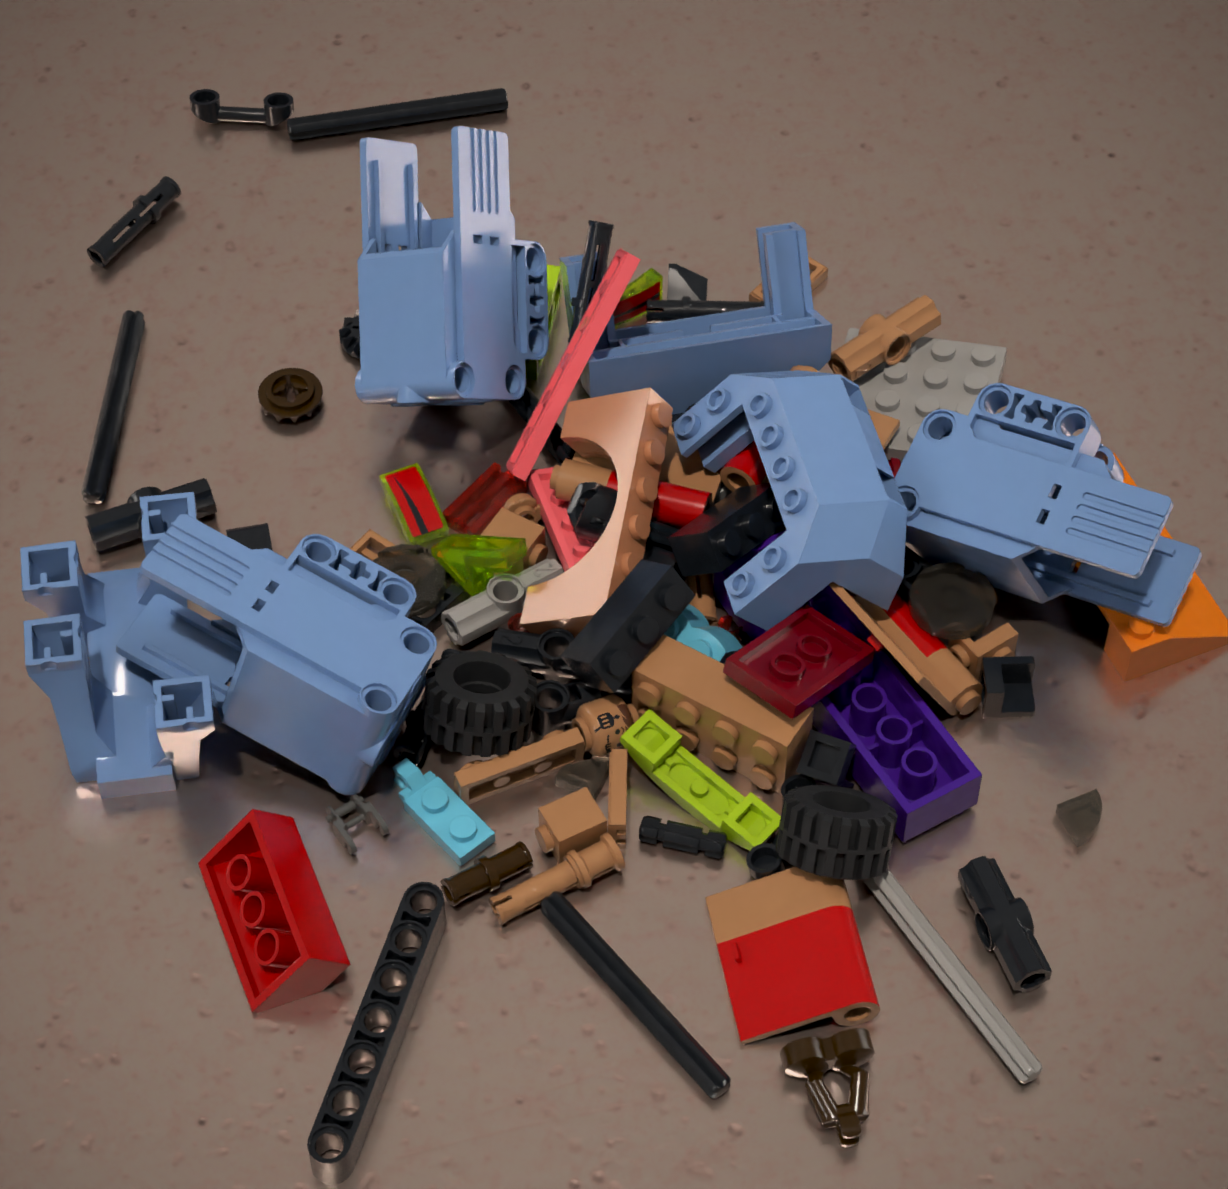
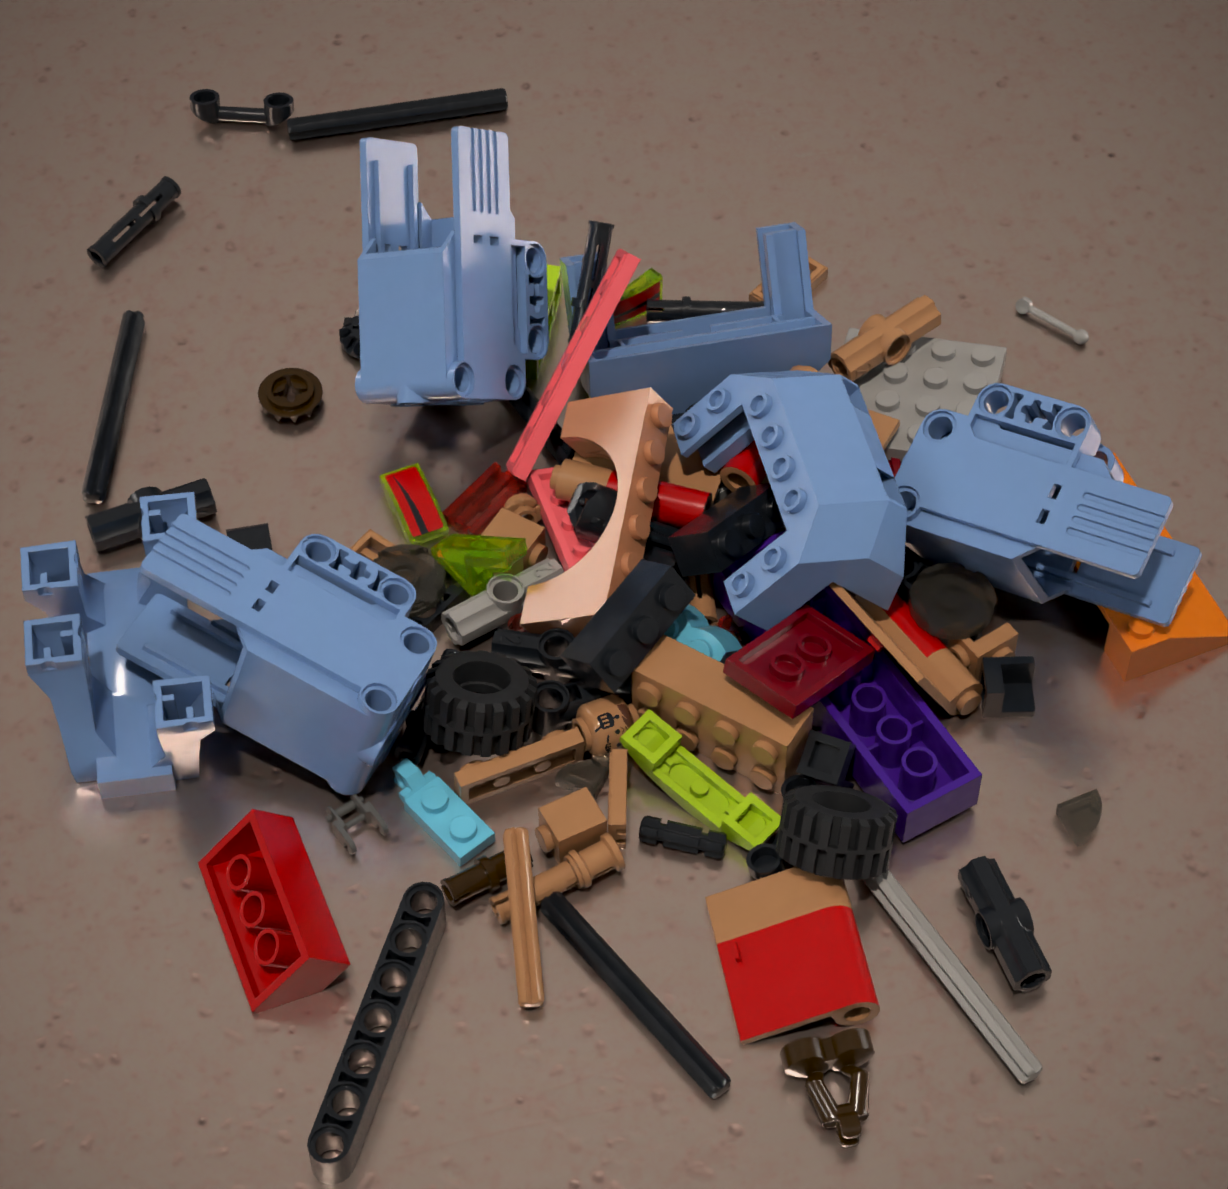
(523, 917): none -> medium nougat axle
(685, 283): black slope -> none
(1025, 306): none -> light grey hinge

